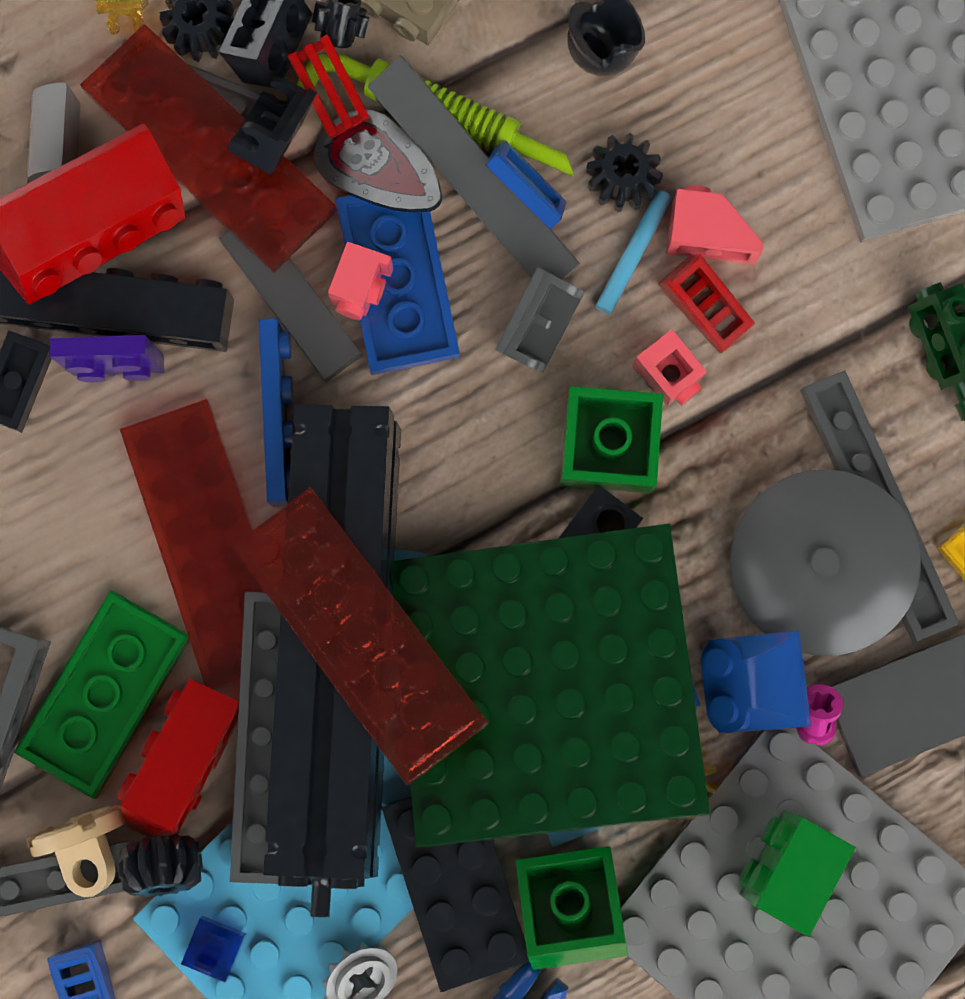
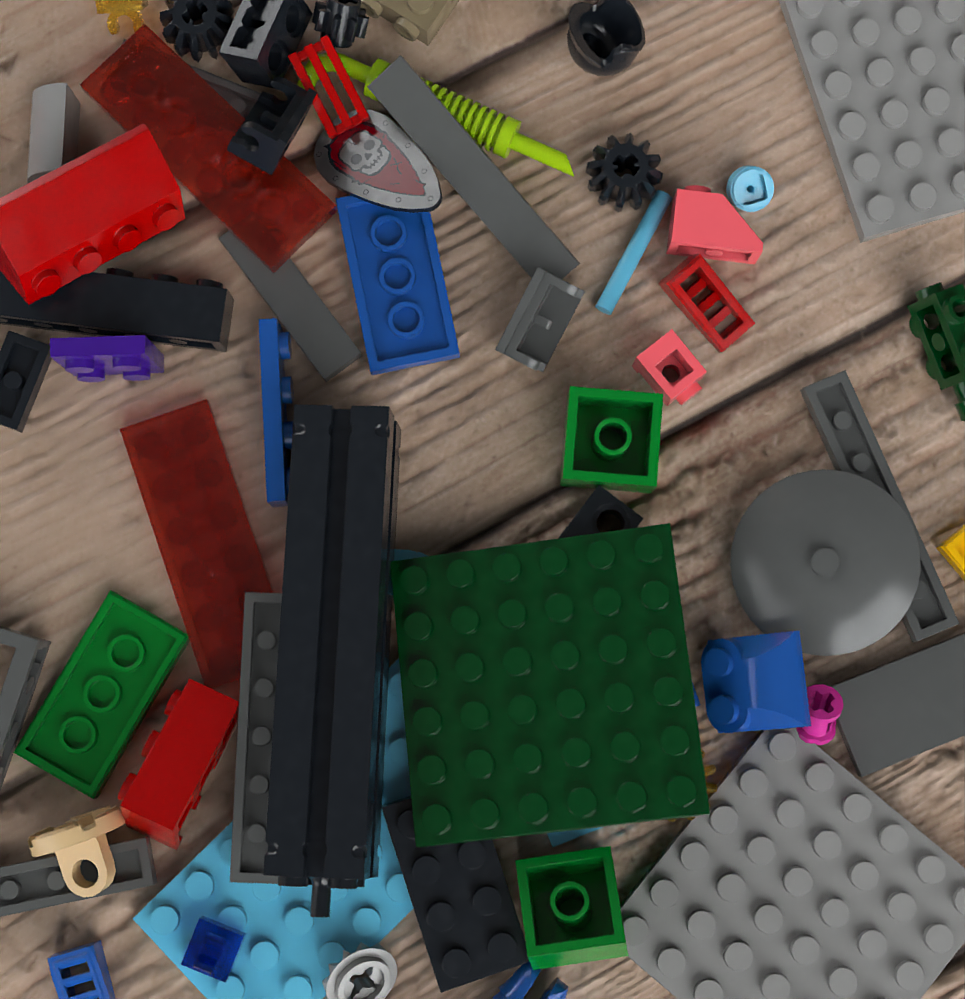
(160, 865): black gear -> none
(359, 280): coral brick -> none
(360, 636): clear red plate -> none
(527, 184): blue tile -> none
(750, 188): none -> medium azure tile
(795, 871): green brick -> none

